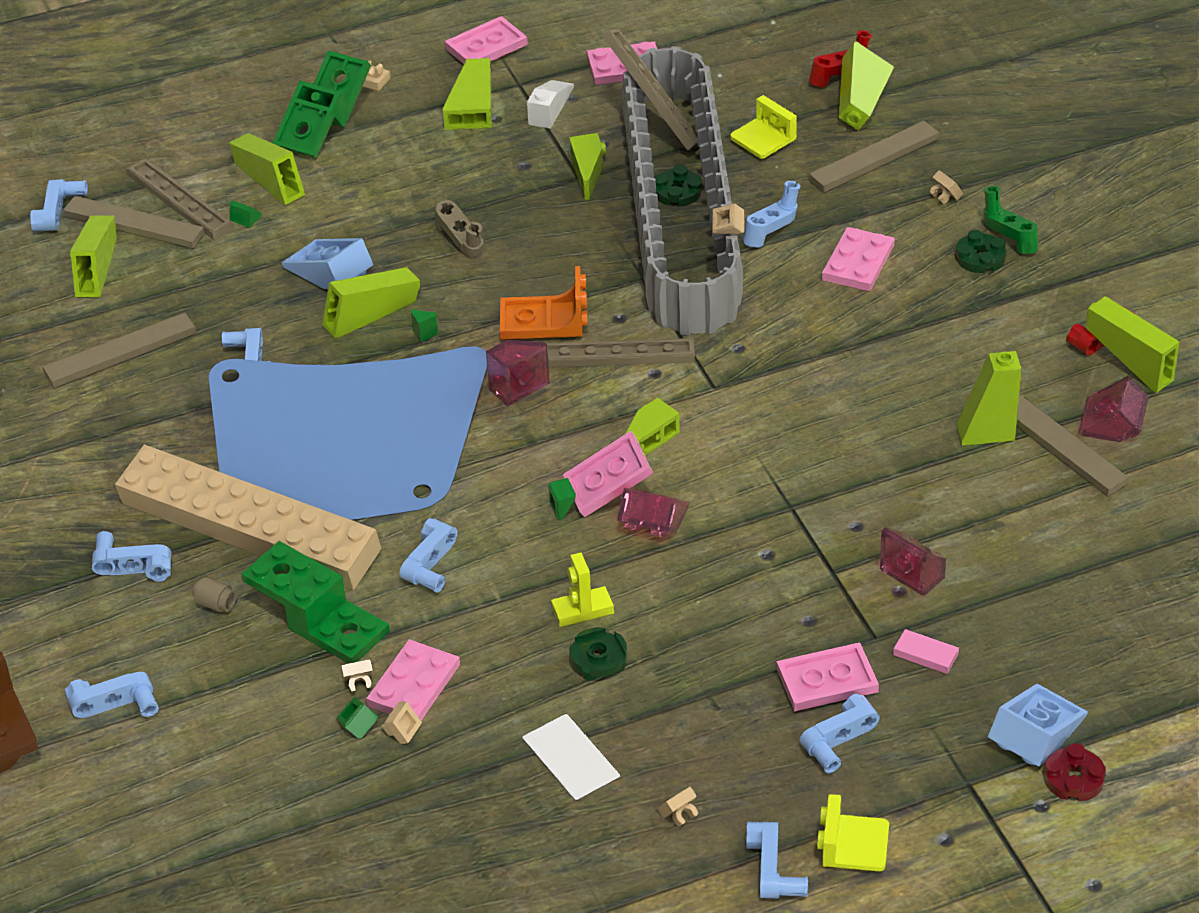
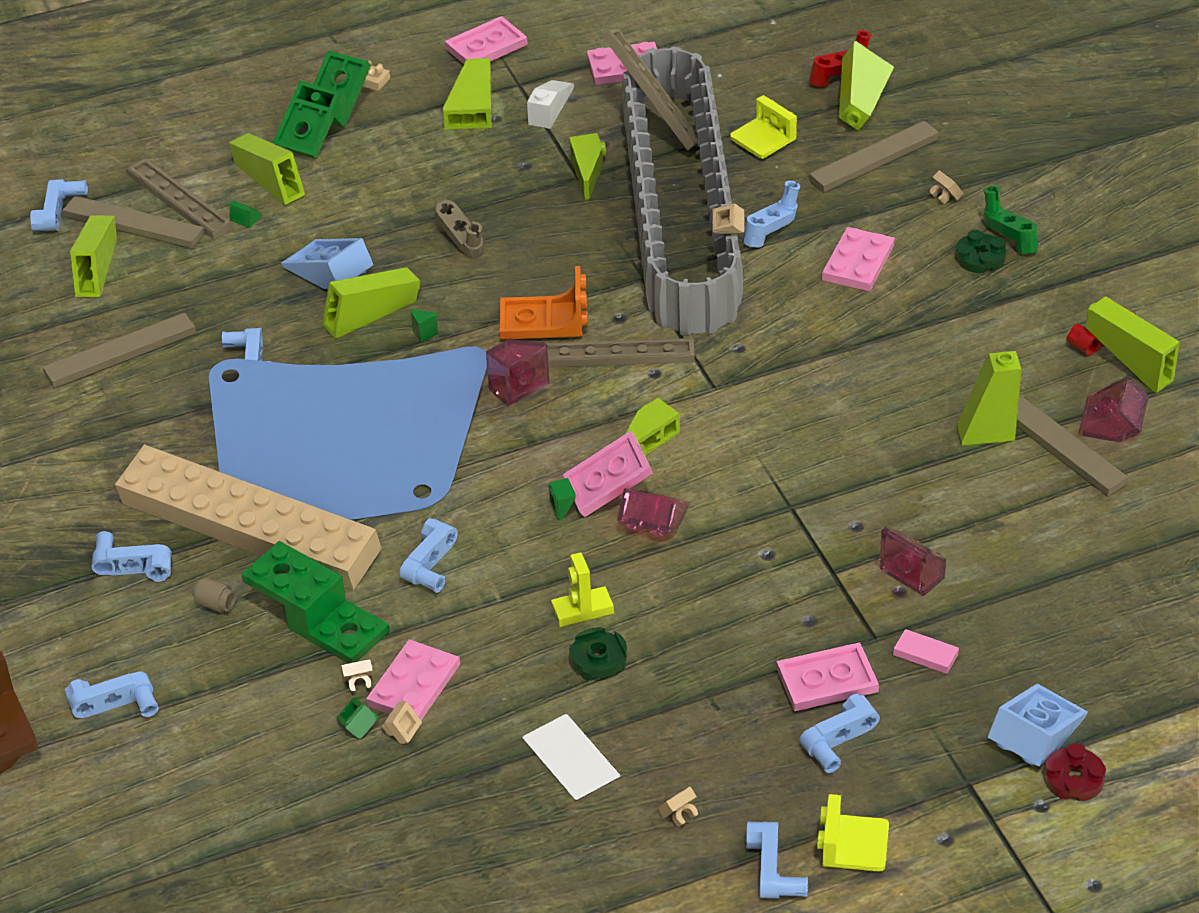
(670, 183): dark green plate -> none

